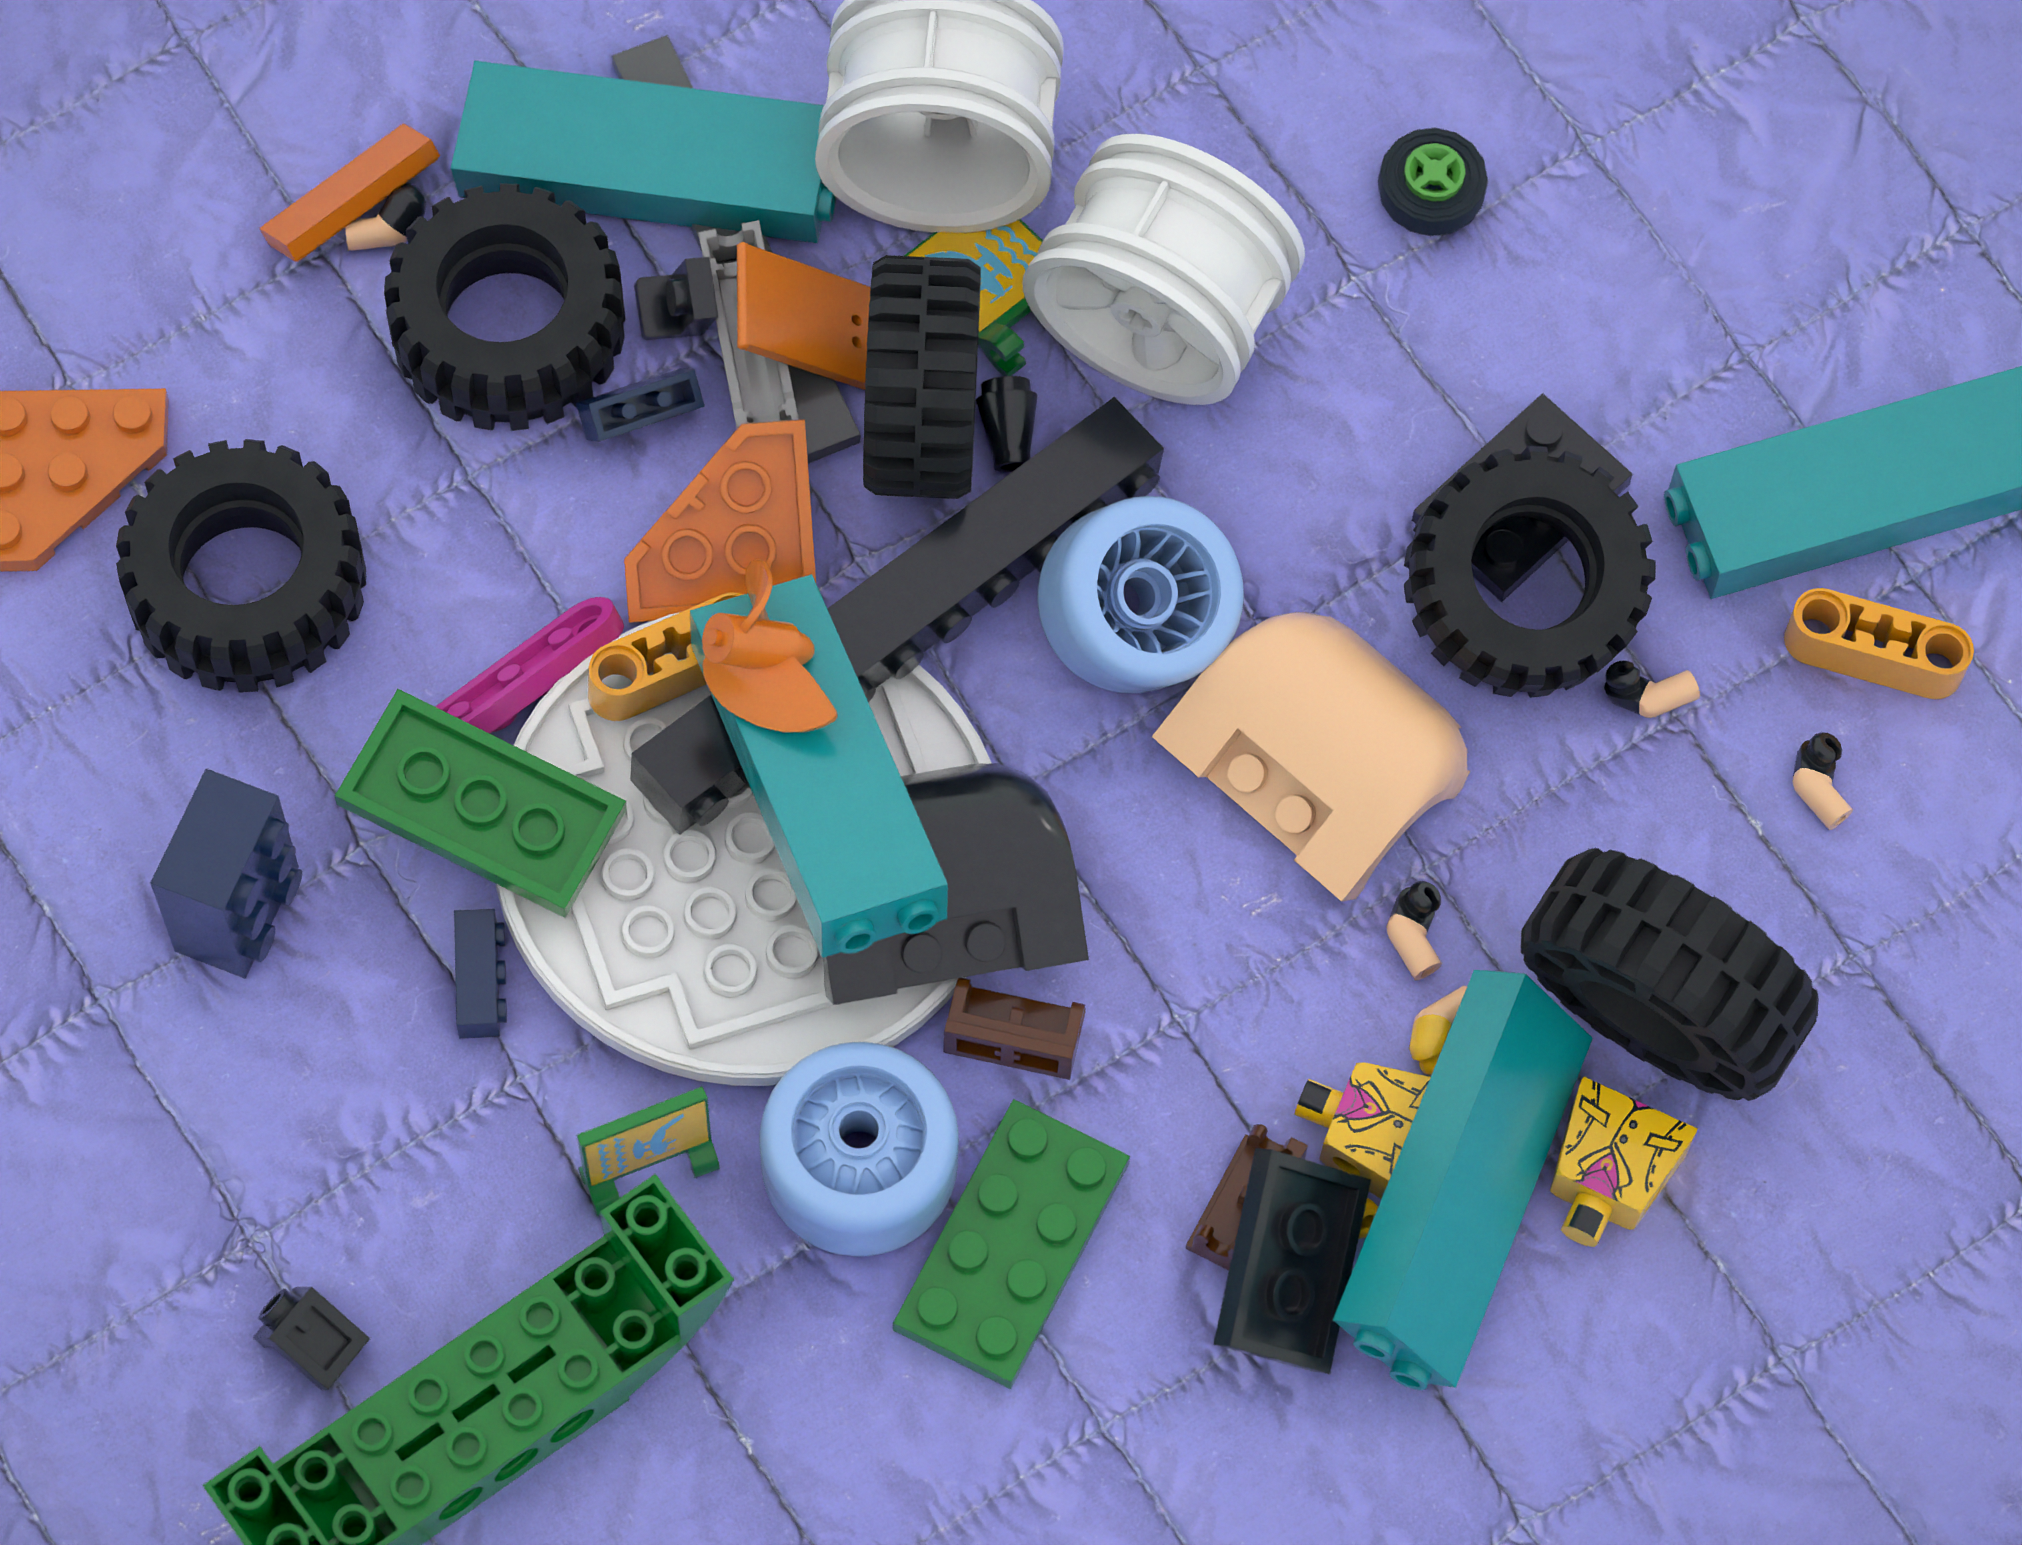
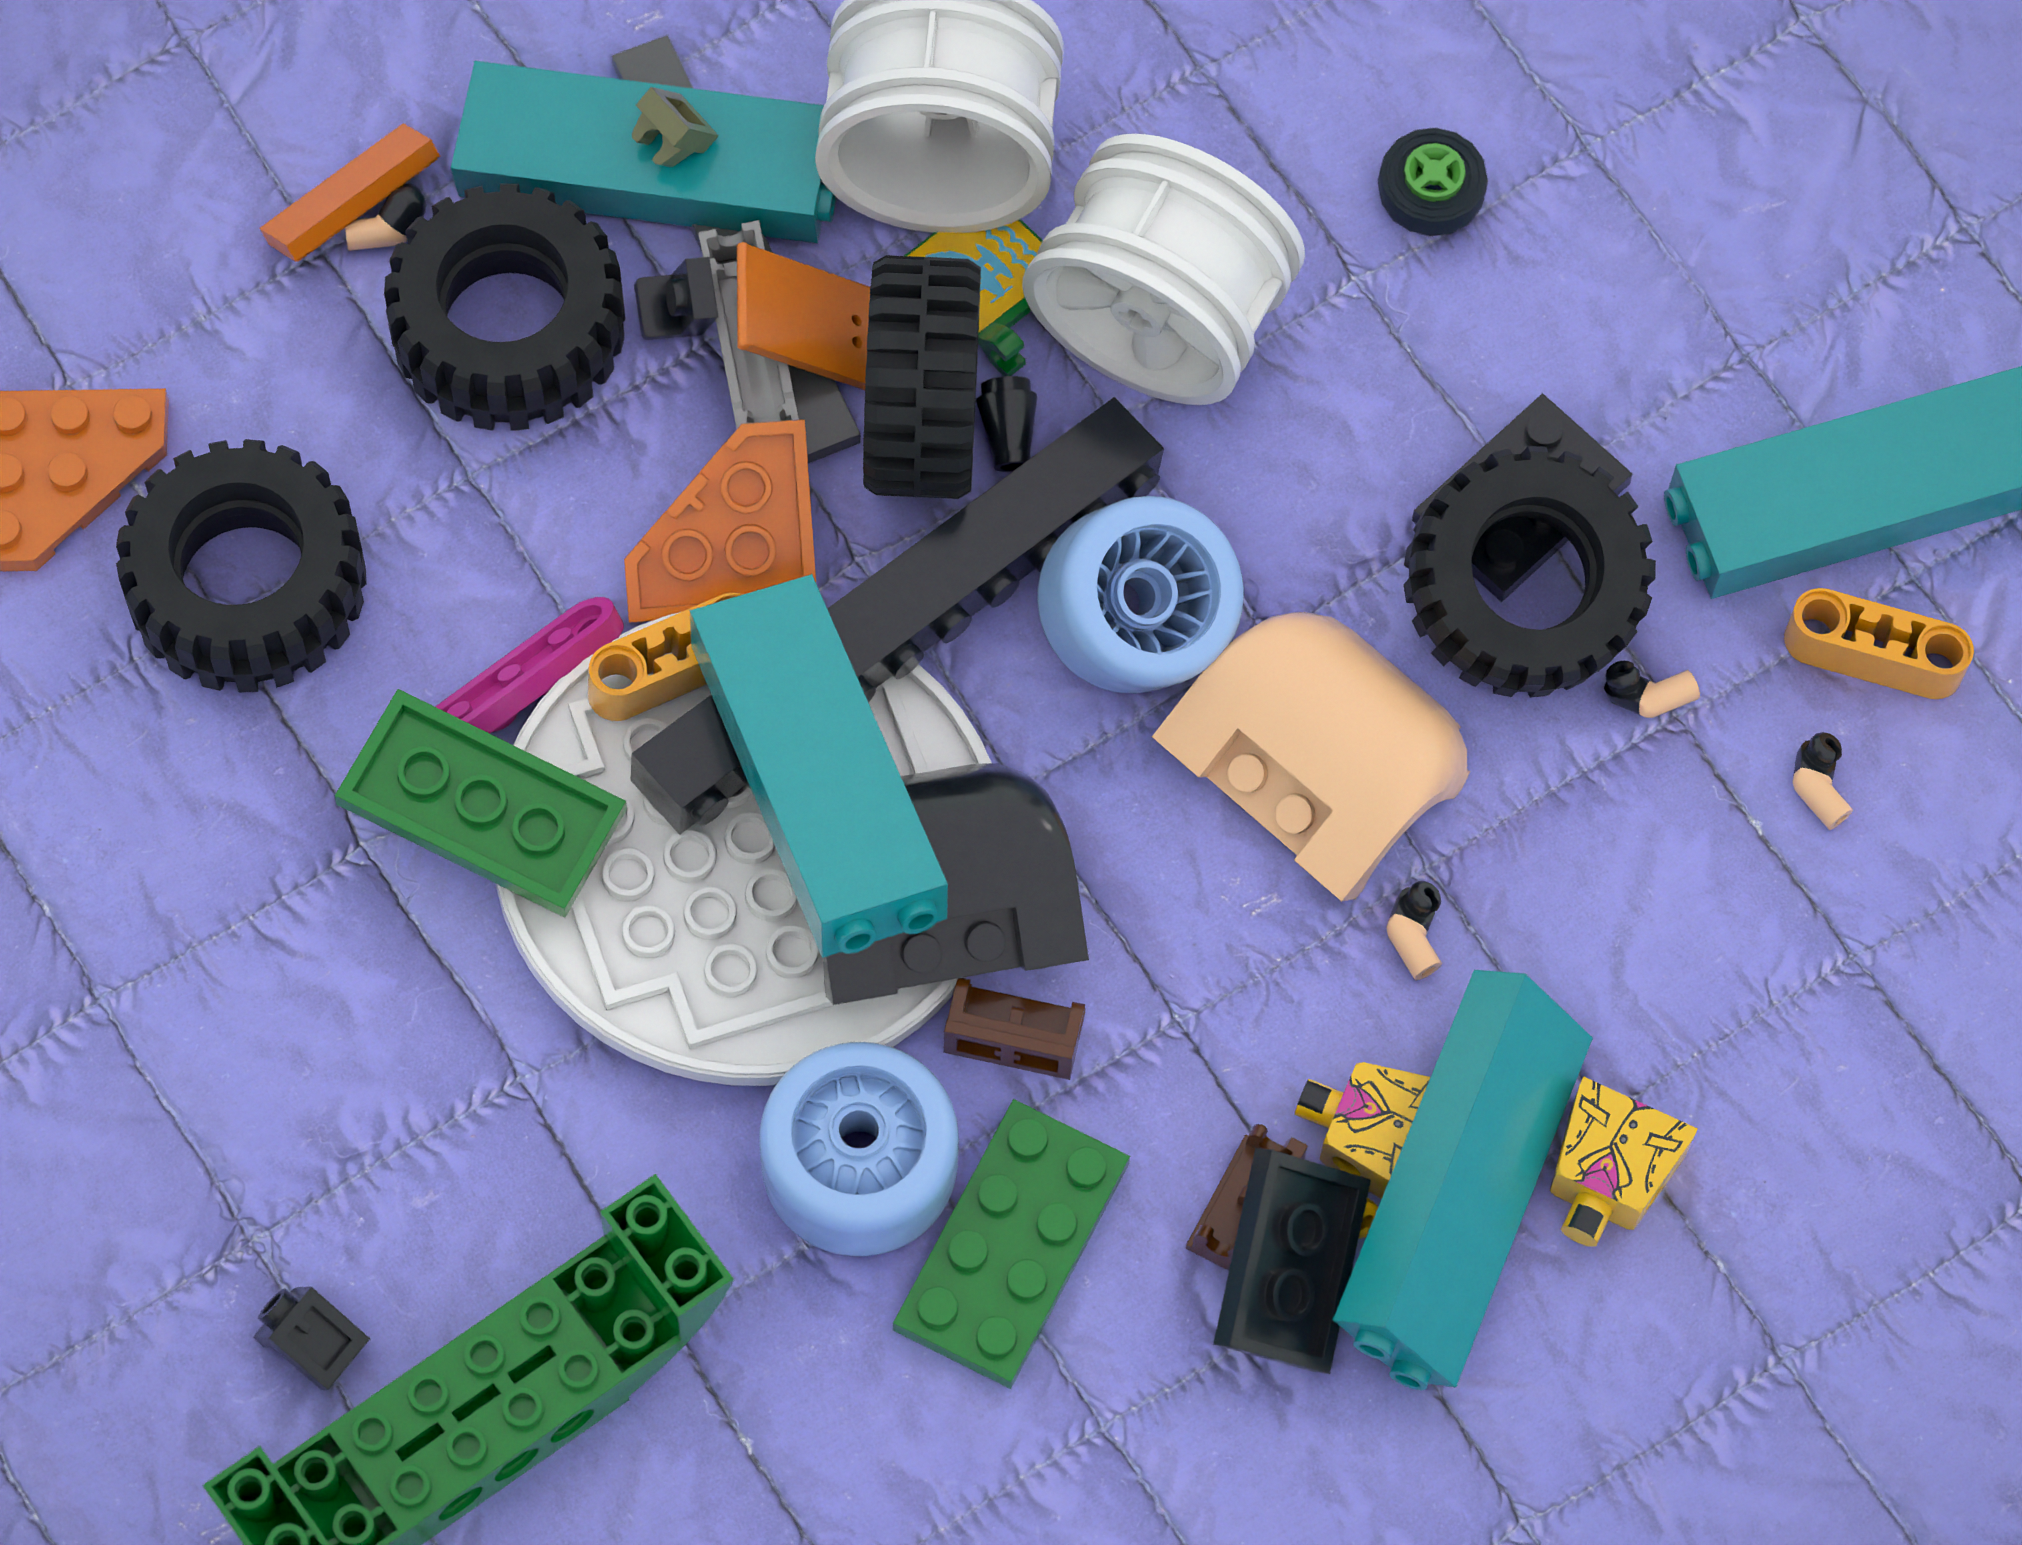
(227, 874): dark blue brick -> none
(479, 973): dark blue piece -> none
(640, 404): dark blue piece -> none
(645, 1140): flag -> none
(678, 122): none -> olive tile
(758, 664): orange piece -> none
(1431, 1029): yellow arm -> none
(1670, 973): black tyre -> none

